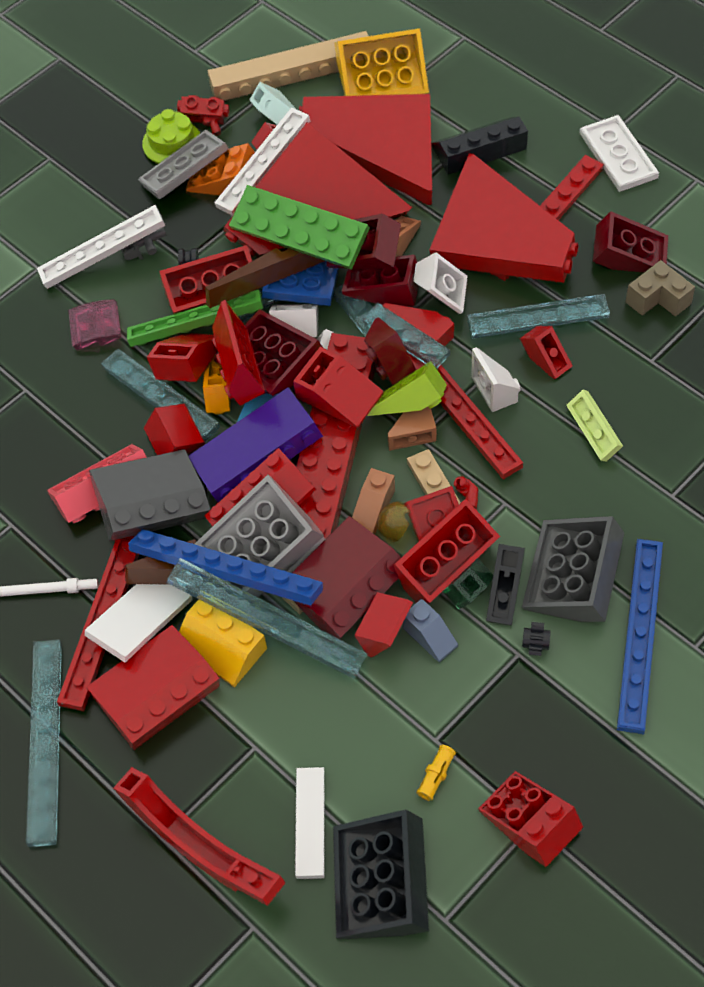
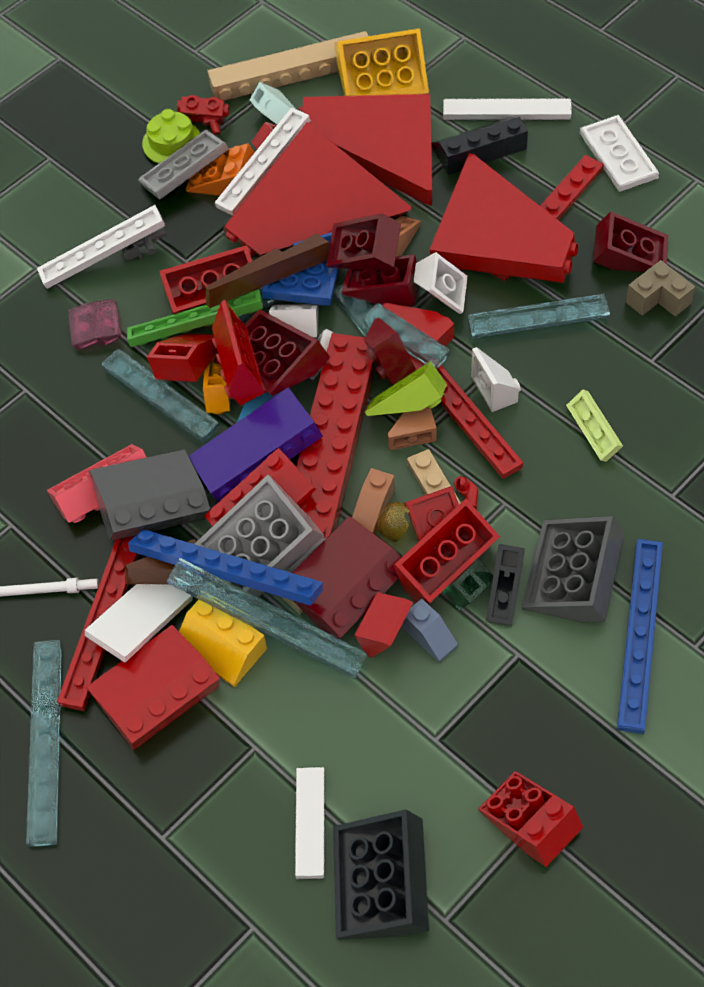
(173, 430): red slope -> none
(187, 256): black wheel -> none
(194, 842): red arch -> none
(299, 226): bright green plate -> none
(336, 388): red slope -> none
(436, 772): yellow pin -> none
(505, 108): none -> white tile
(536, 638): black gear -> none
(546, 350): red slope -> none

